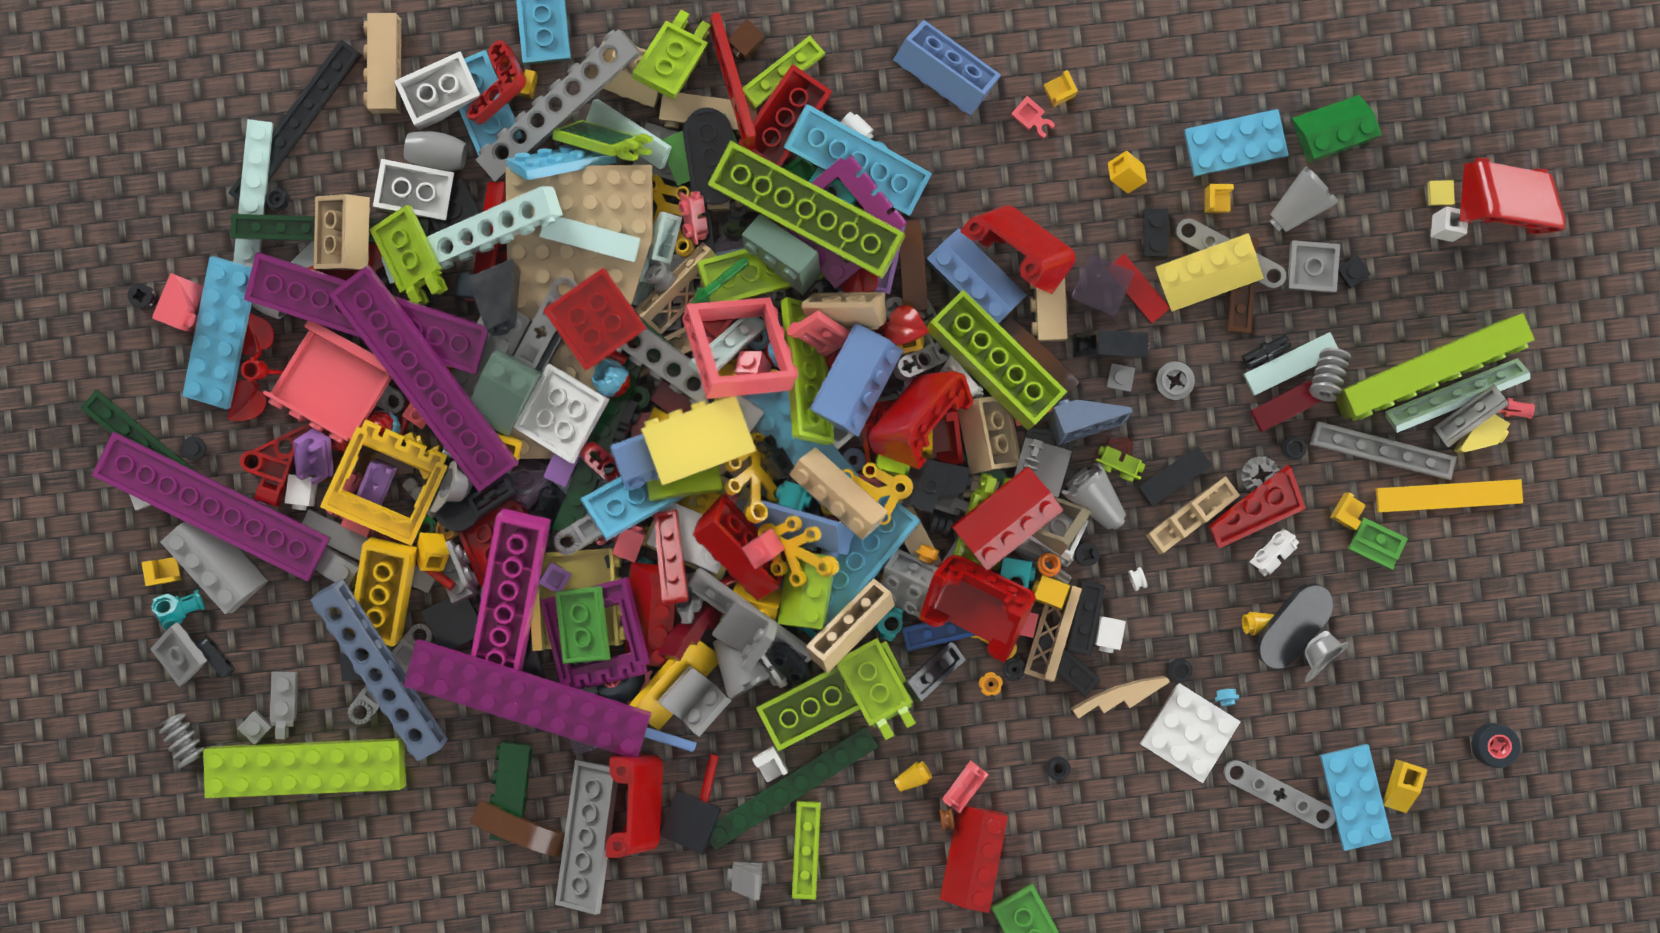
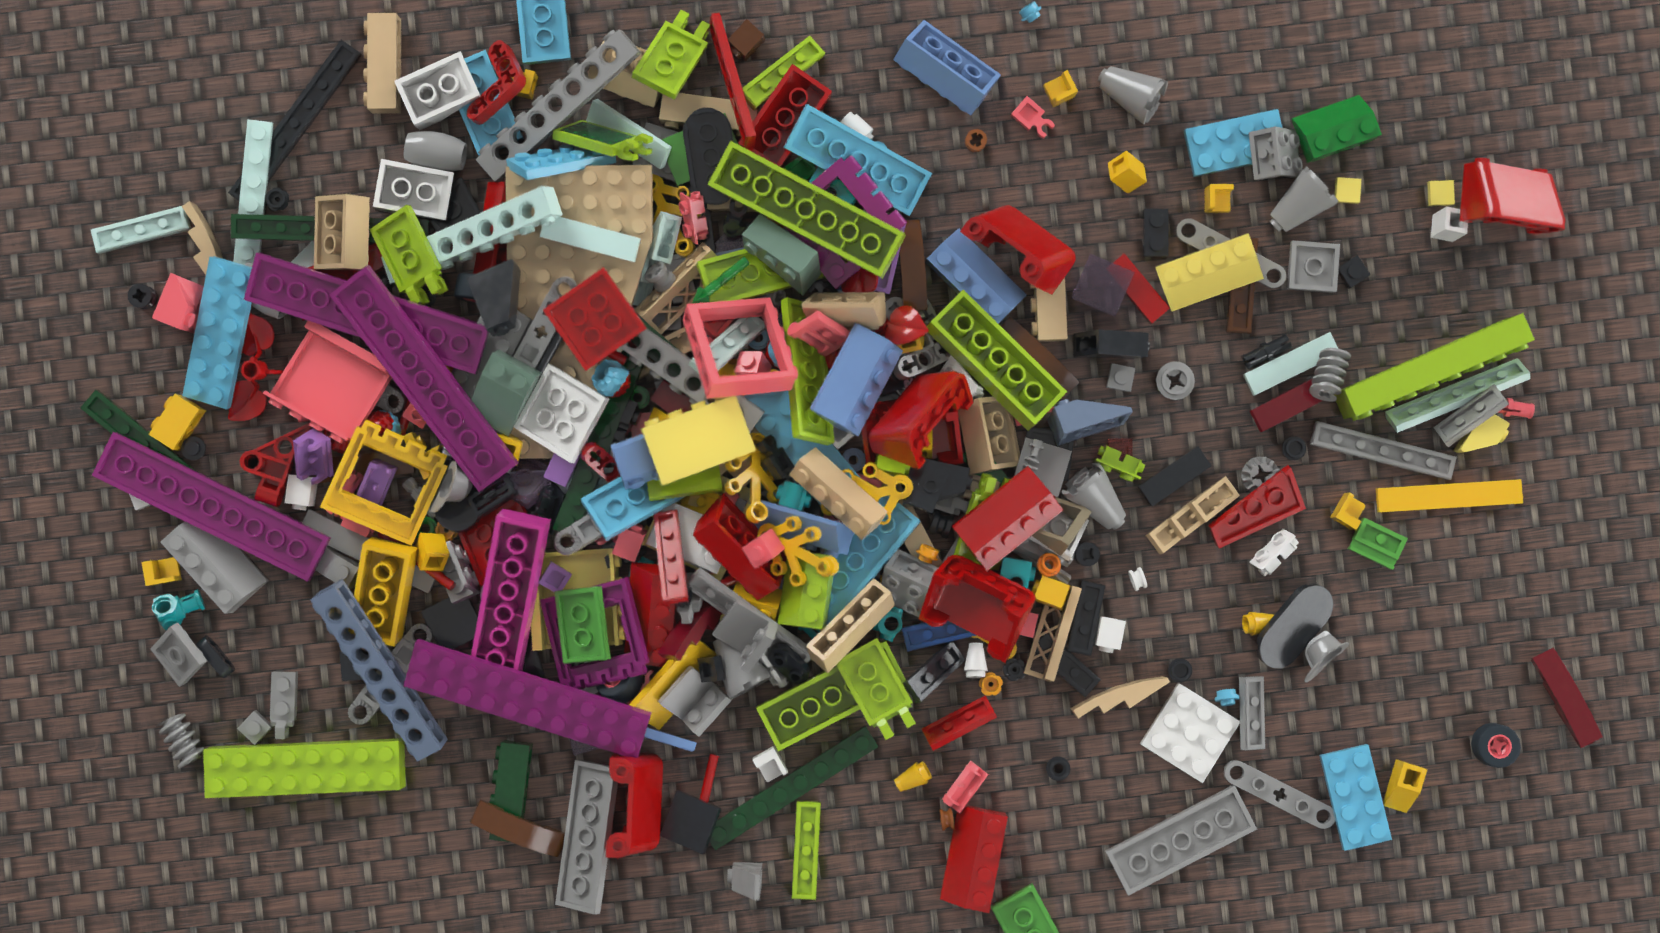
(140, 229): none -> light aqua tile
(176, 421): none -> yellow brick
(202, 236): none -> tan slope
(711, 668): none -> black plate
(959, 723): none -> red plate
(968, 139): none -> dark orange bush
(975, 661): none -> white cone
(1030, 12): none -> medium azure plate
(1133, 91): none -> light grey cone
(1180, 840): none -> light grey plate
(1252, 713): none -> light grey tile
(1275, 153): none -> light grey bracket
(1348, 190): none -> light yellow tile
(1567, 698): none -> dark red slope

